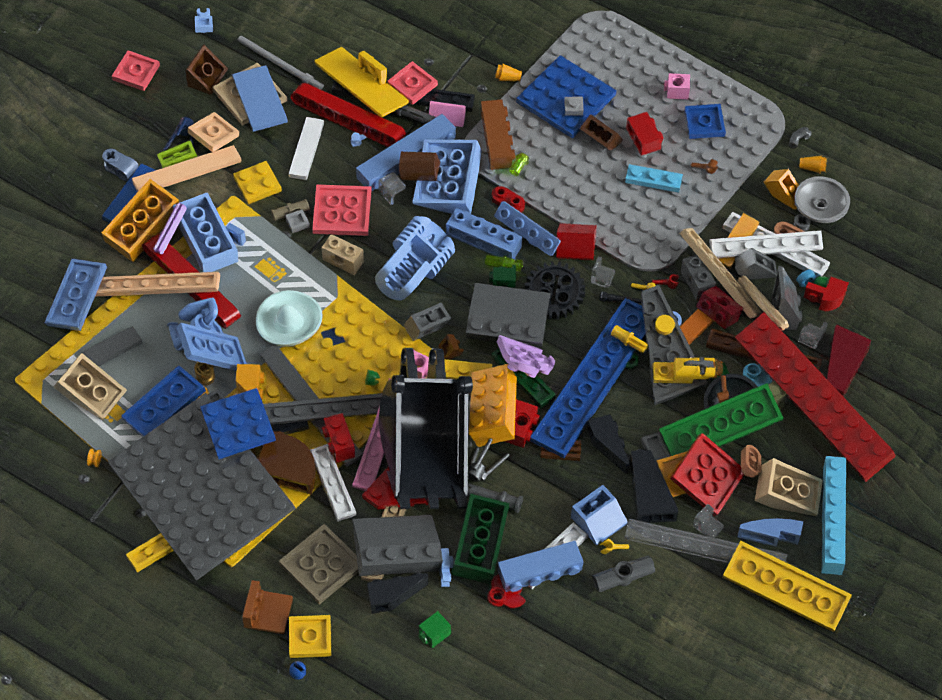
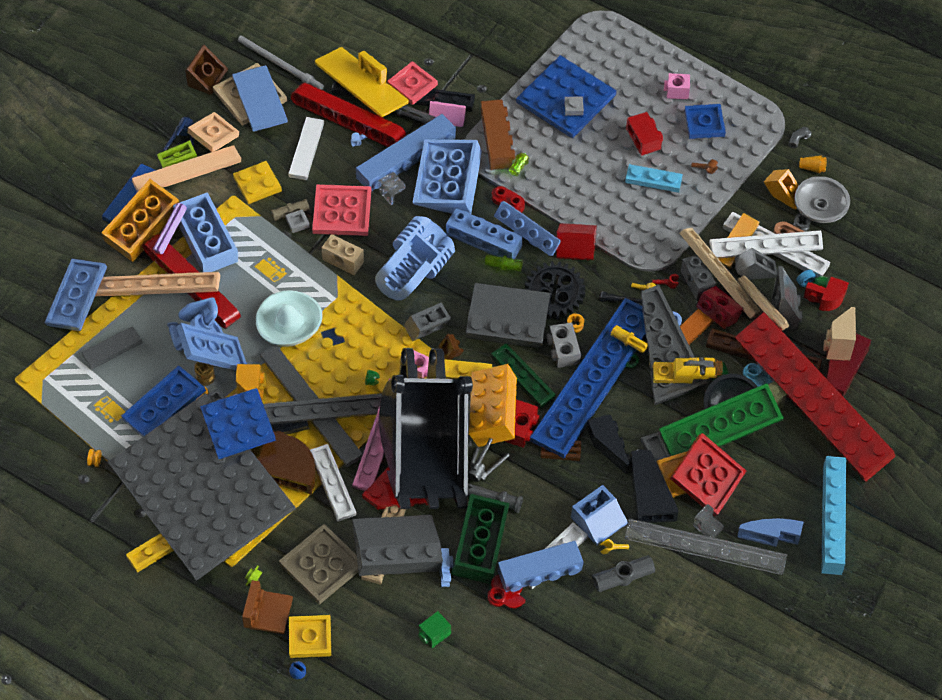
(90, 387): tan slope -> none
(119, 164): sand blue piece -> none
(136, 70): coral plate -> none
(203, 22): light blue plate -> none
(236, 234): medium blue tile -> none
(253, 575): none -> lime plate
(339, 437): red brick -> none
(390, 593): black slope -> none
(419, 166): reddish brown brick -> none
(503, 276): dark green brick -> none
(507, 73): light orange cone -> none
(524, 357): lavender plate -> none
(567, 344): none -> light grey brick
(576, 317): none -> light orange bush
(601, 133): reddish brown brick -> none
(602, 275): clear panel -> none
(664, 324): yellow tile -> none
(724, 395): dark orange hand -> none
(750, 461): nougat plate -> none
(787, 586): yellow plate -> none
(788, 488): tan slope -> none
(812, 335): clear panel -> none
(841, 336): none -> tan slope

